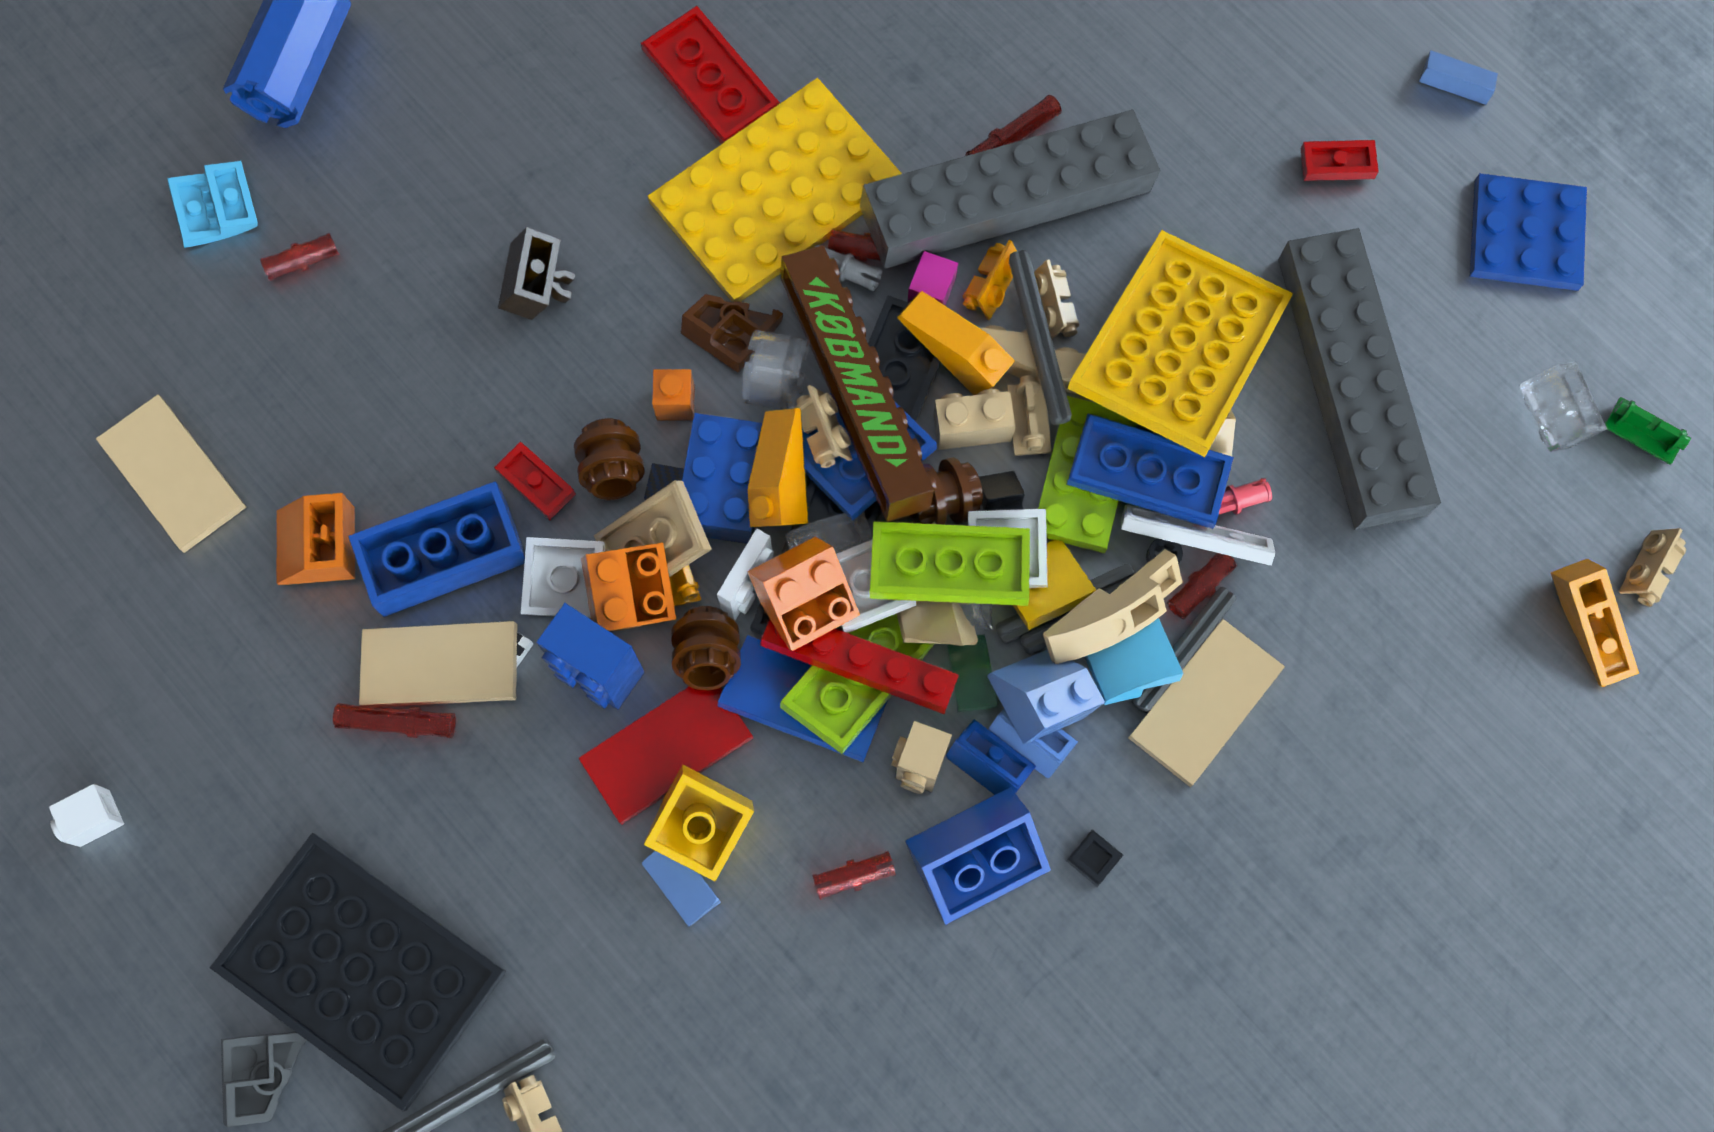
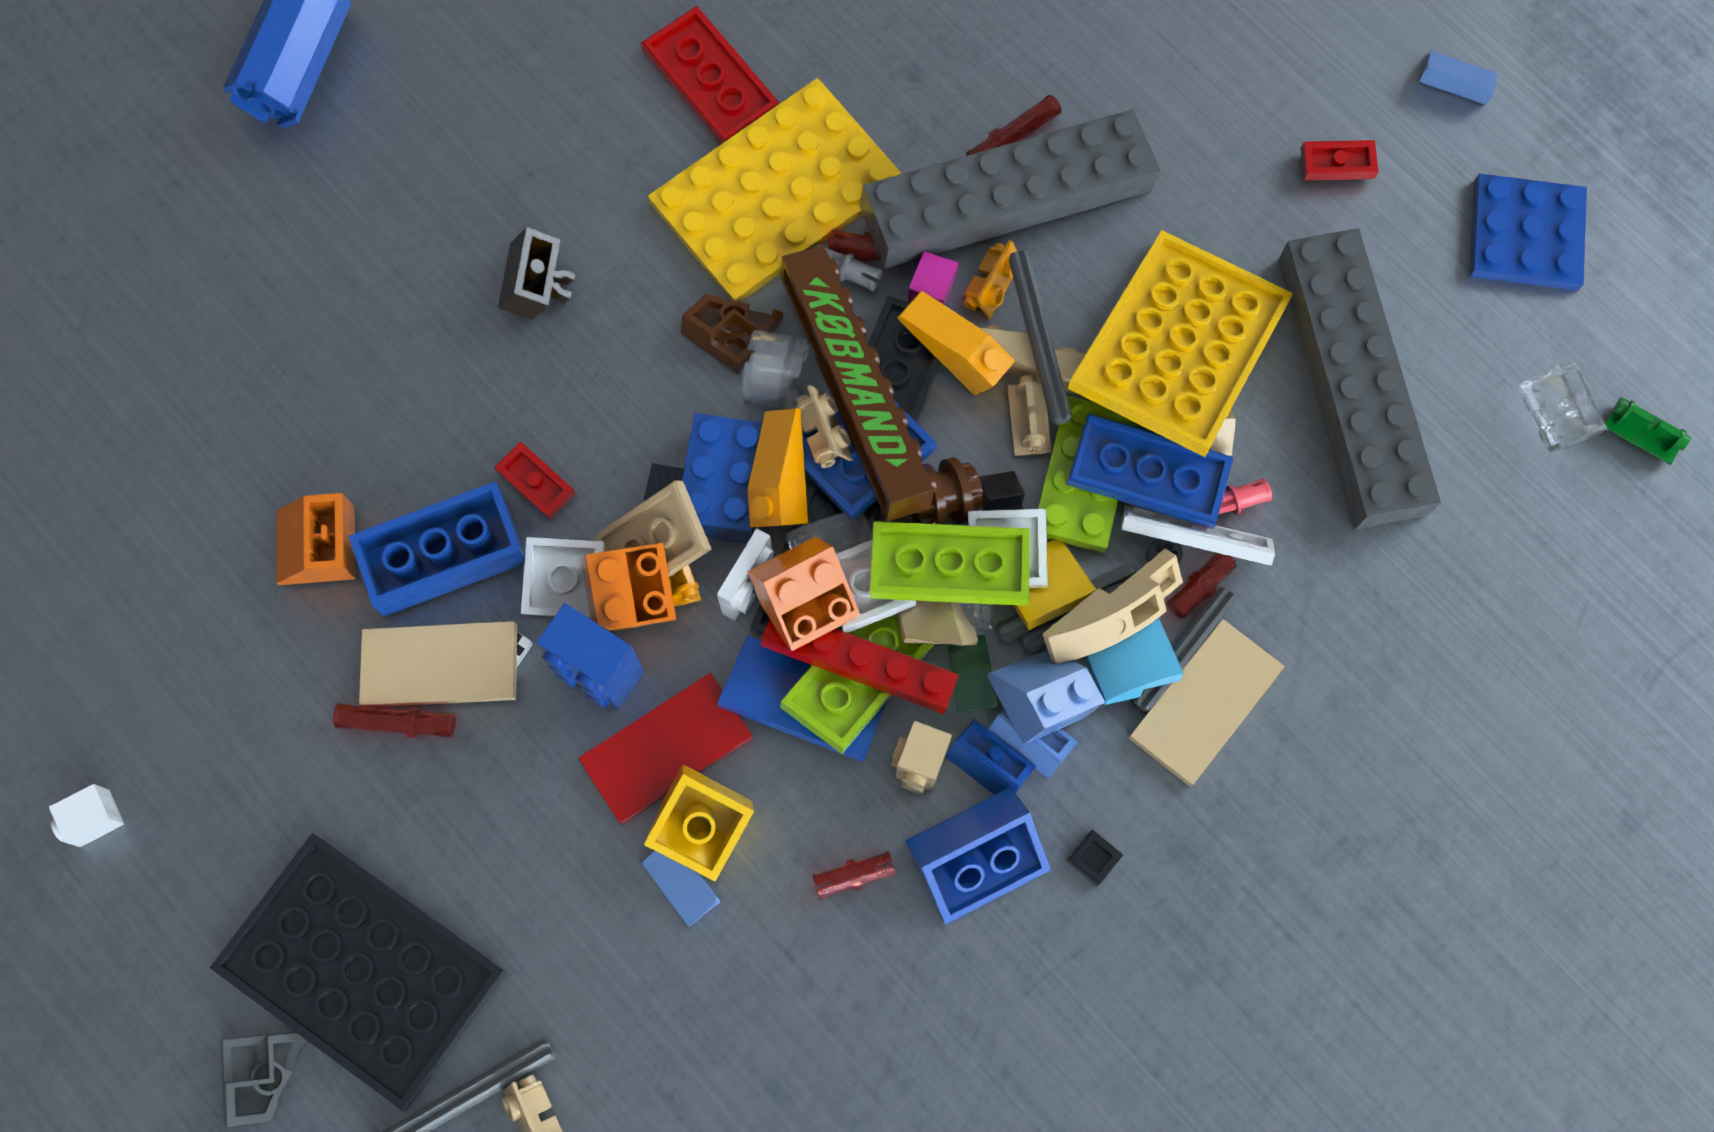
(171, 473): tan tile -> none
(212, 204): medium azure slope -> none
(299, 256): clear red pin -> none
(609, 459): reddish brown piece -> none
(673, 394): orange brick -> none
(705, 648): reddish brown piece -> none
(973, 419): tan brick -> none
(1052, 288): tan hinge -> none
(1596, 620): light orange slope -> none
(1659, 552): tan hinge -> none

